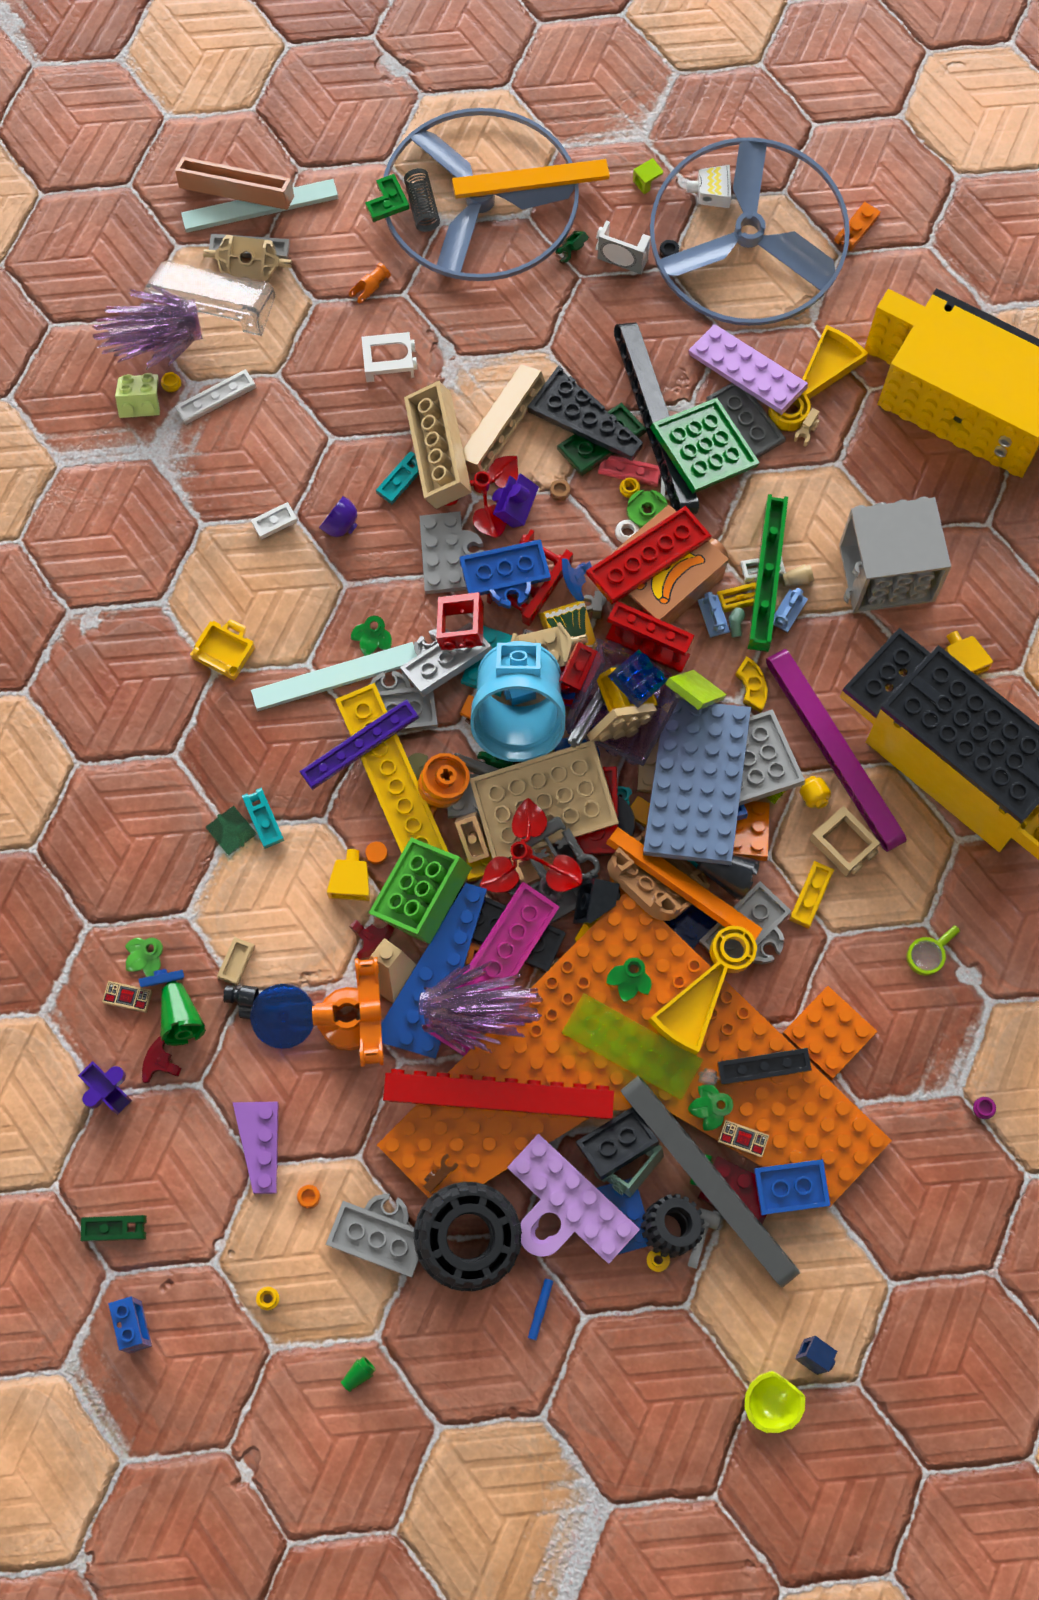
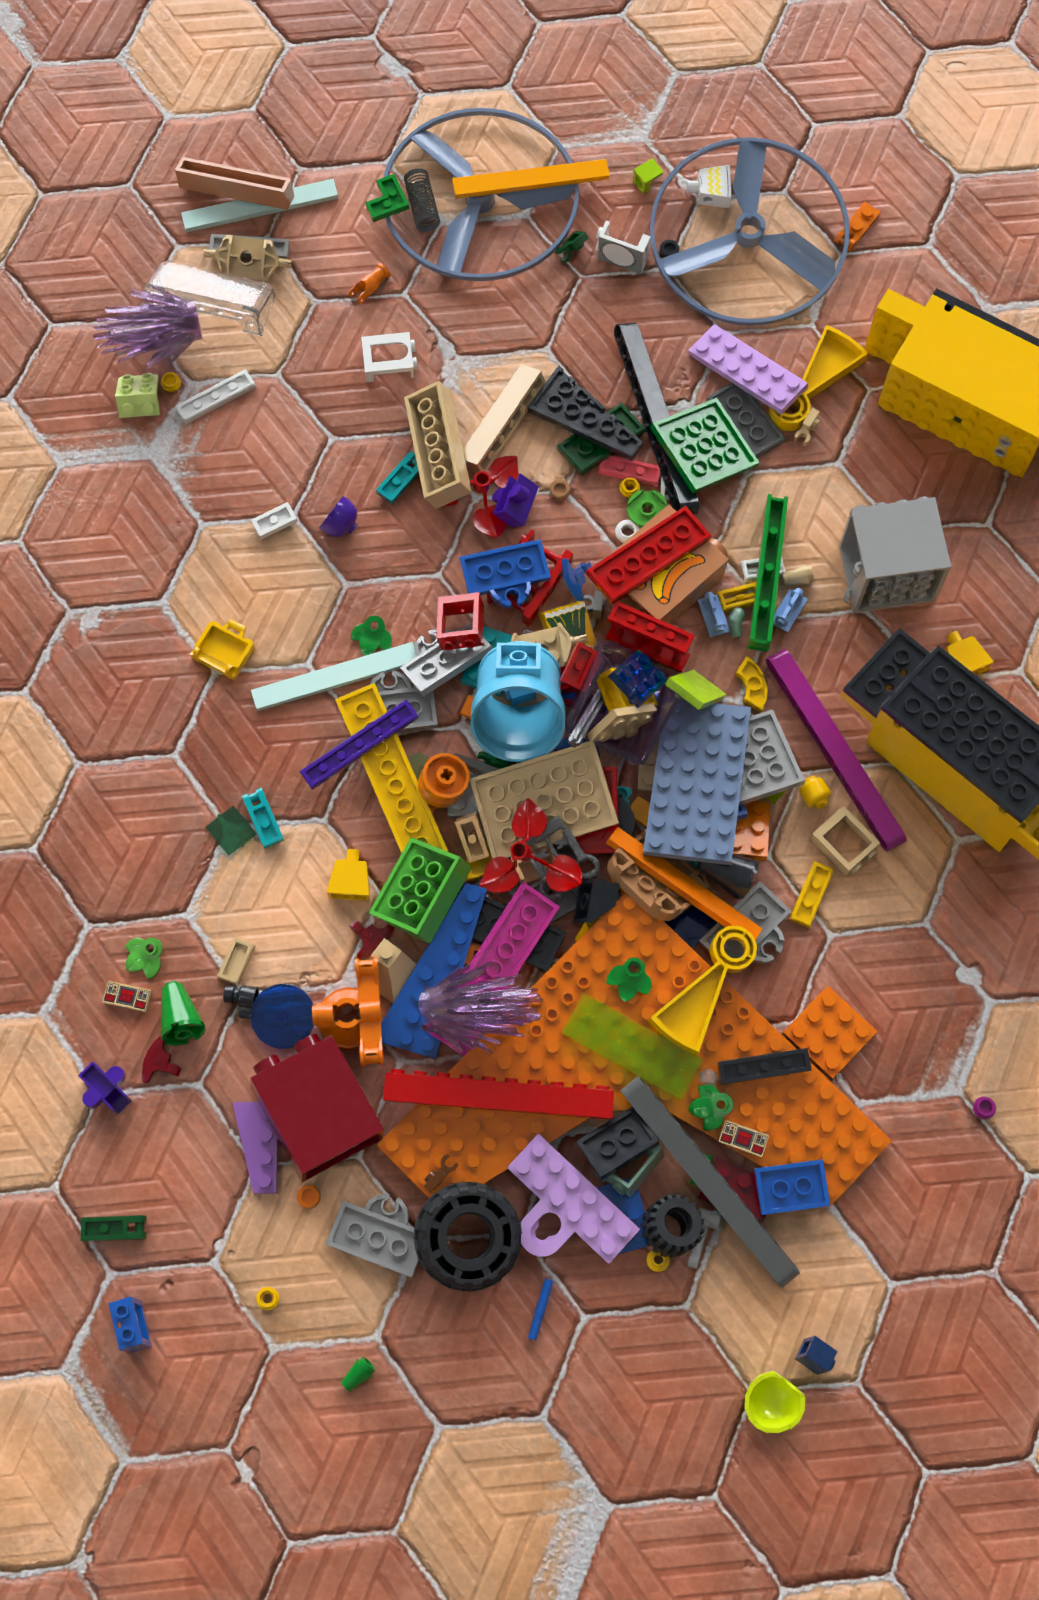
(161, 977): blue plate -> none
(315, 1106): none -> dark red brick
(376, 852): orange tile -> none
(442, 546): light grey plate -> none
(927, 955): piece -> none

